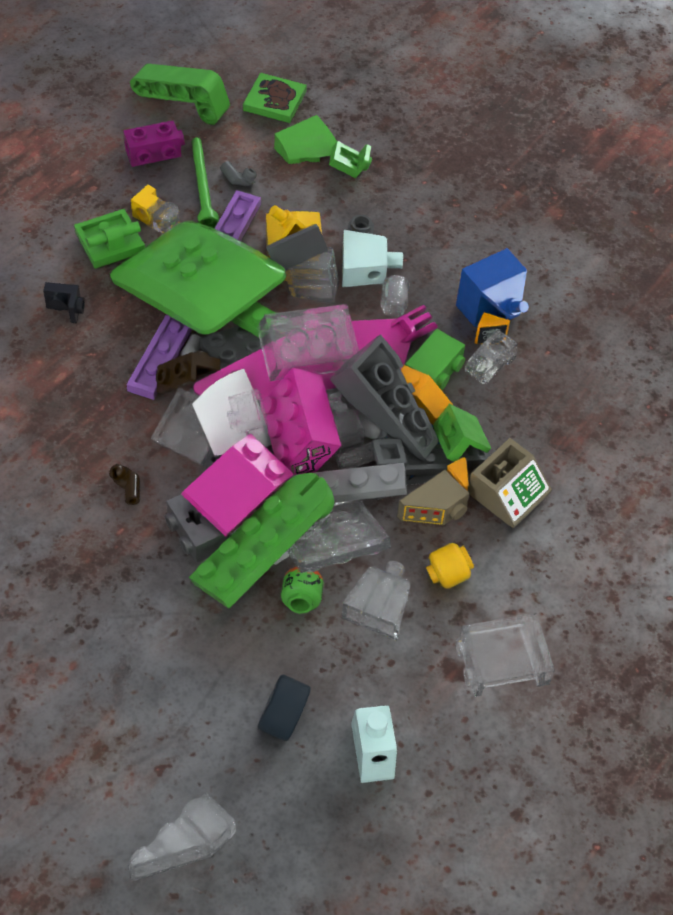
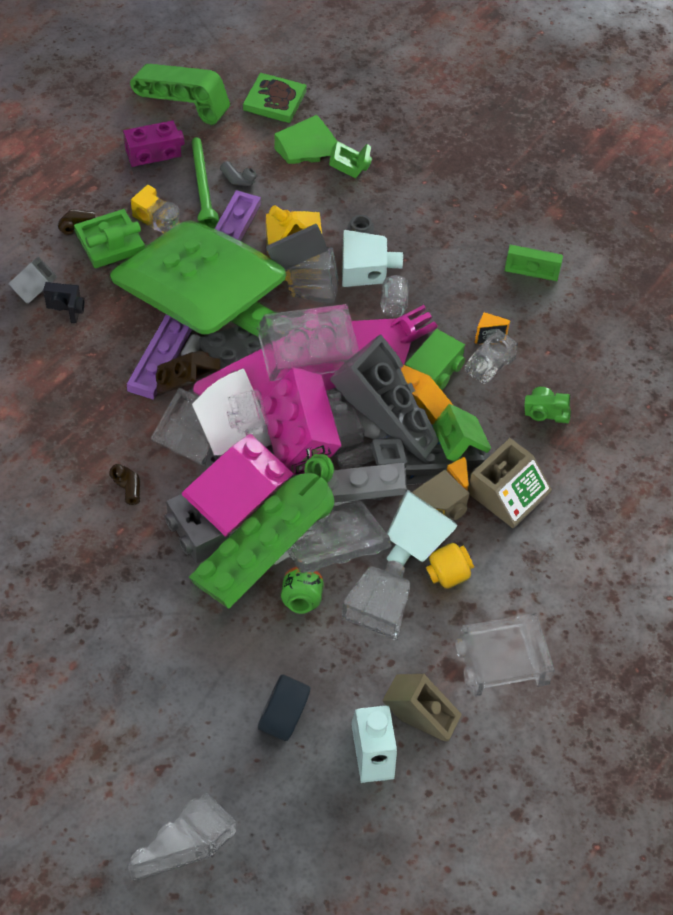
(32, 280): none -> flat silver panel
(73, 217): none -> dark brown arm
(320, 465): none -> bright green plate
(417, 529): none -> light aqua torso
(422, 705): none -> dark tan slope
(492, 287): blue piece -> none
(533, 262): none -> bright green panel
(545, 405): none -> bright green plate

